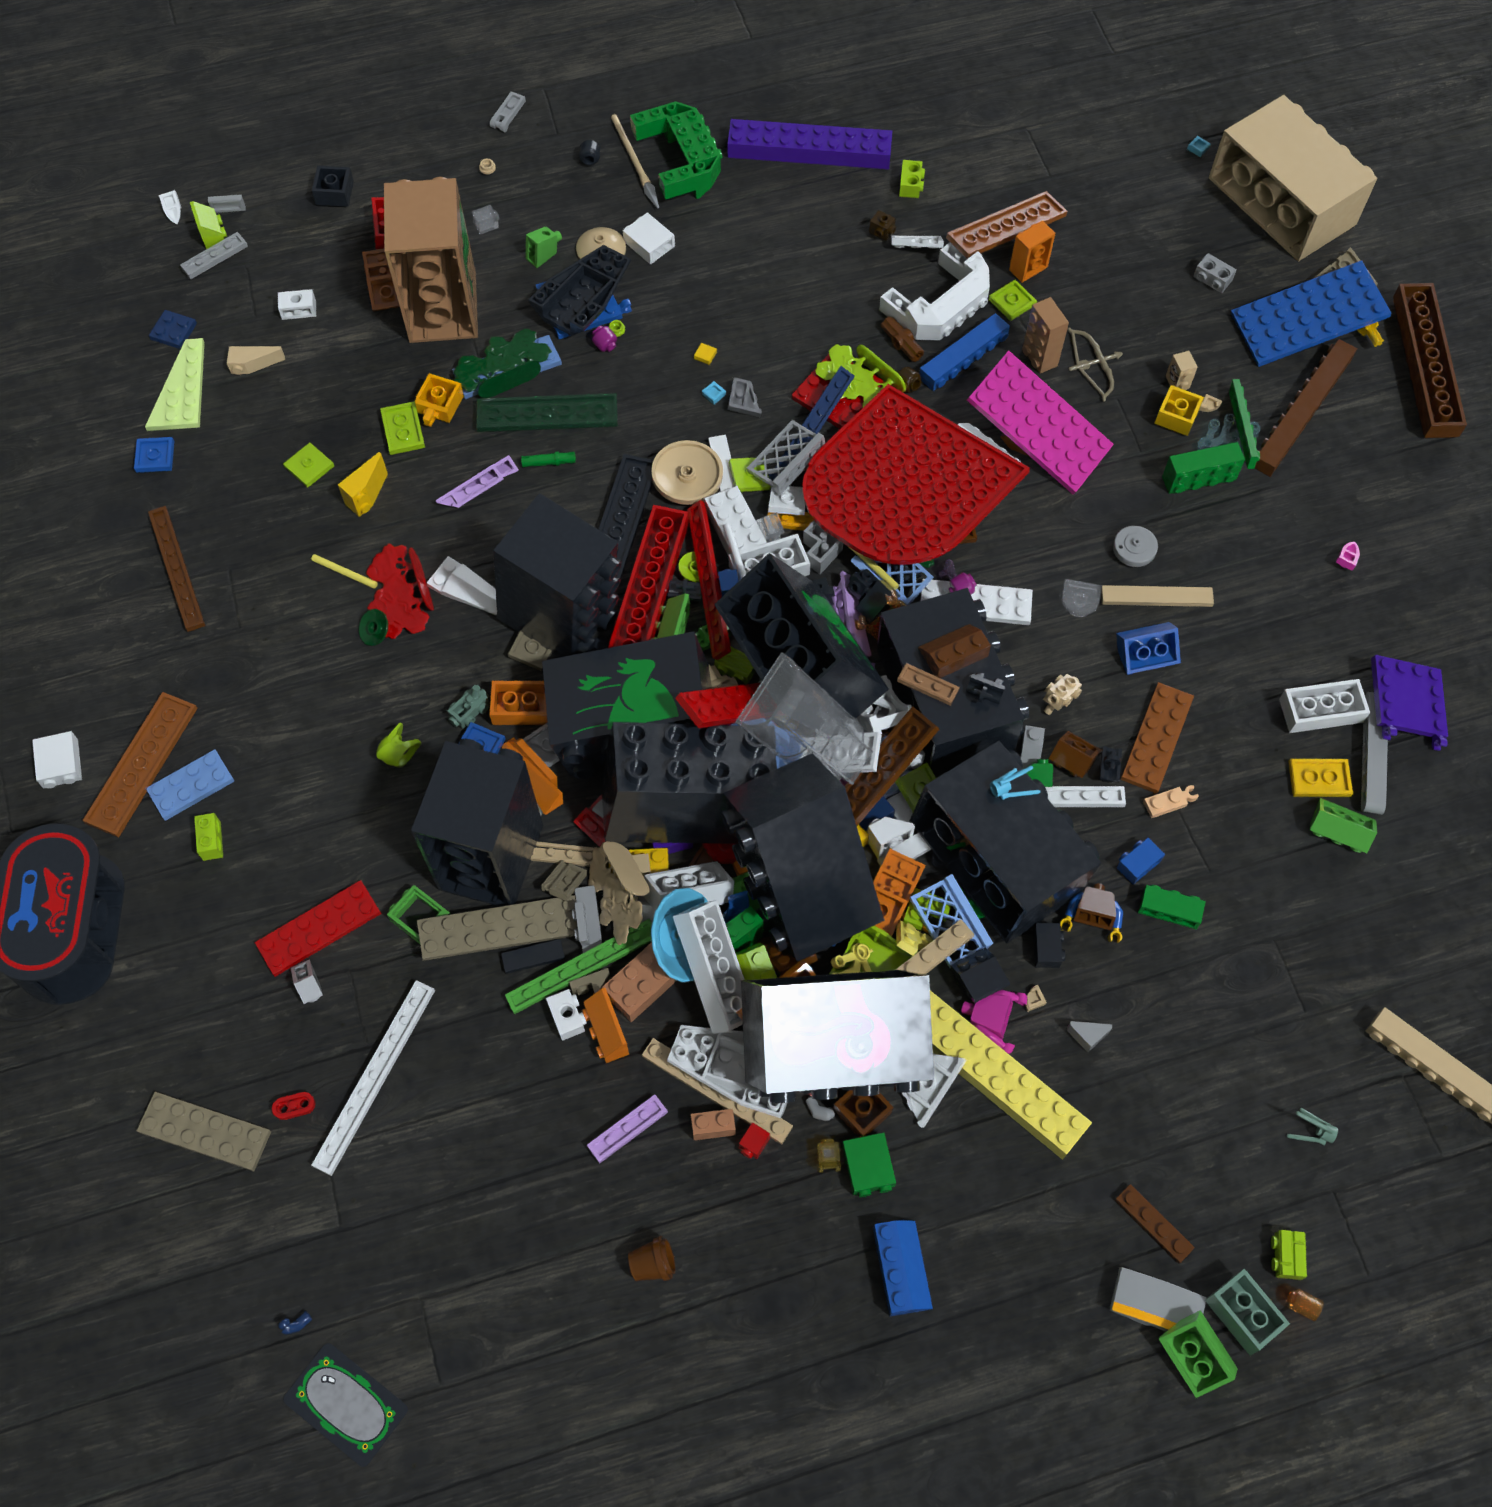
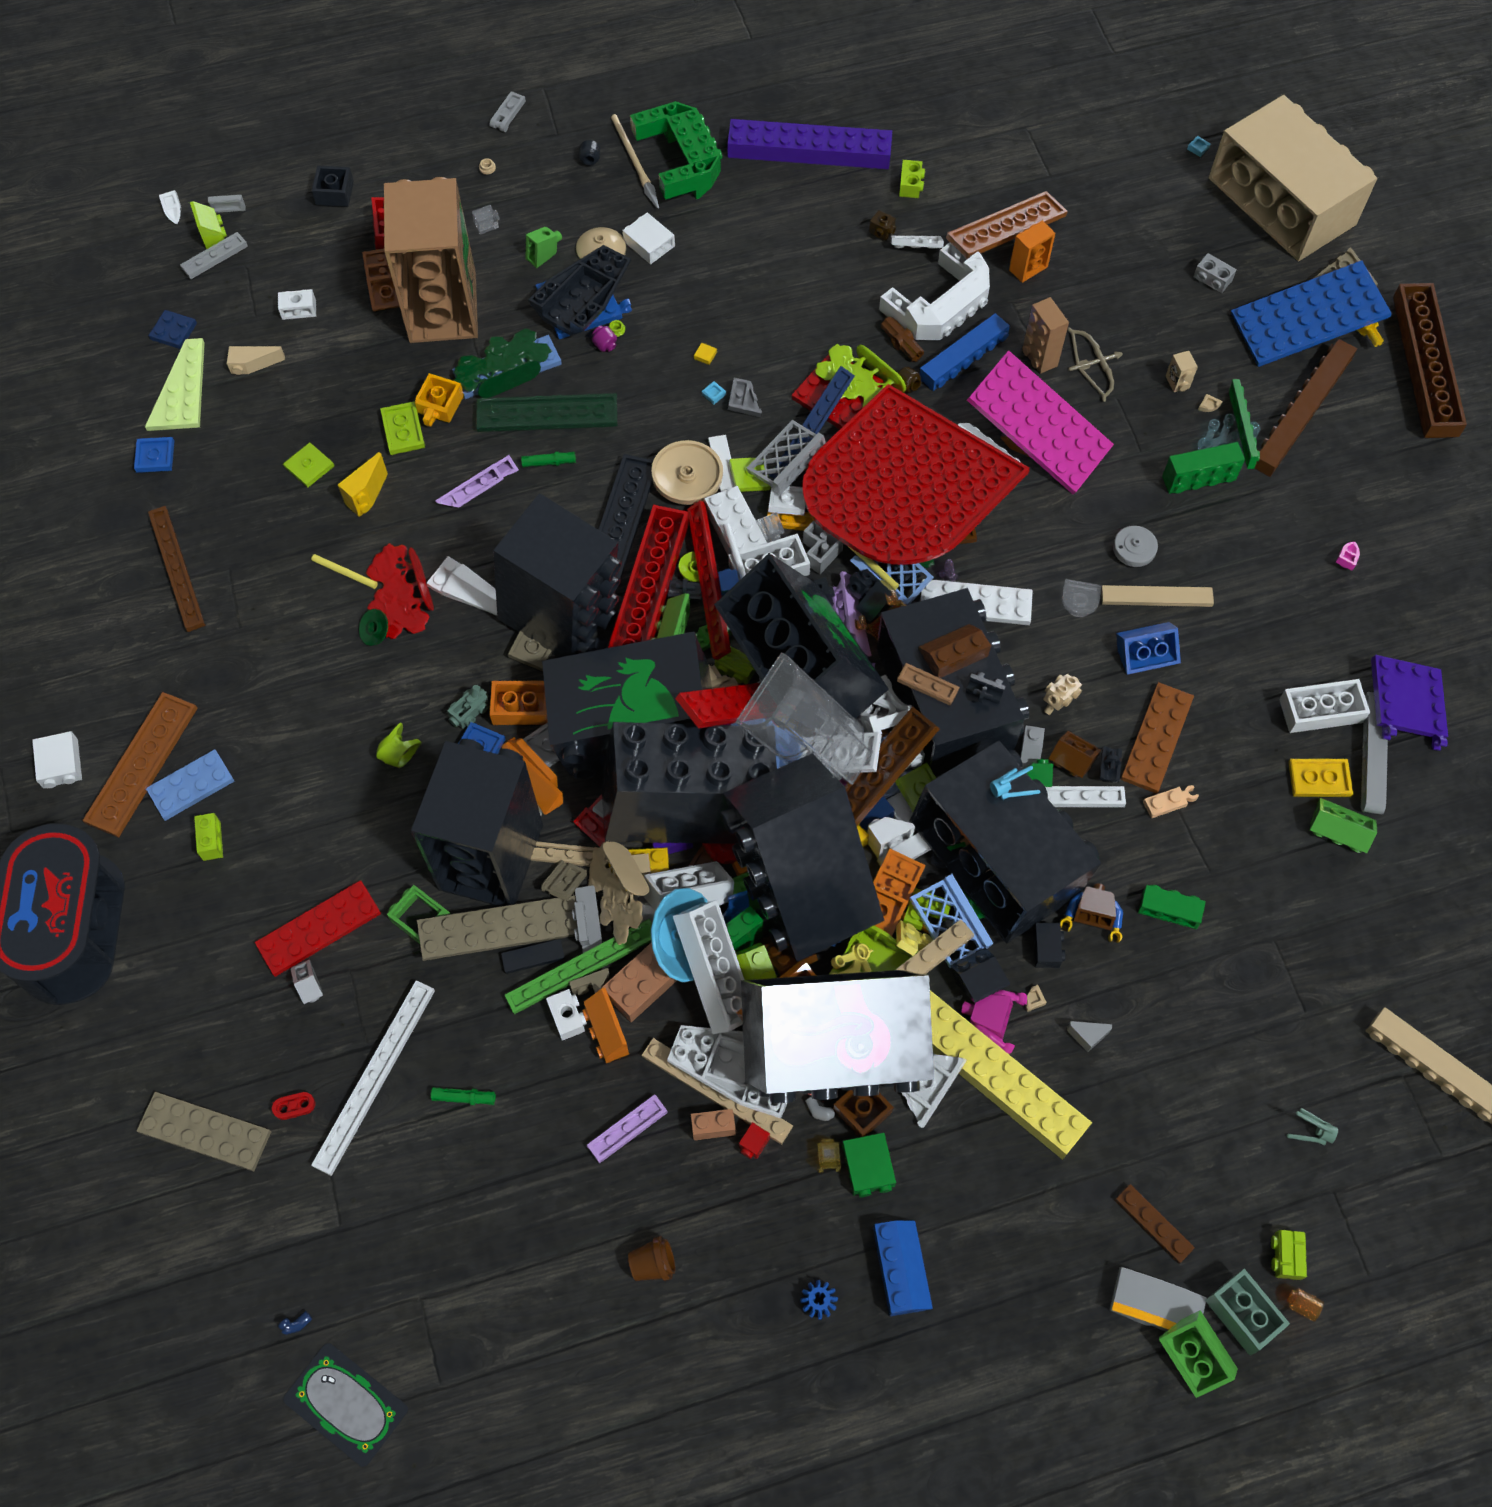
(465, 1096): none -> green pin
(810, 1298): none -> blue gear
(962, 581): magenta head -> none
(1012, 300): lime plate -> none
(1140, 860): blue brick -> none
(1179, 410): yellow brick -> none

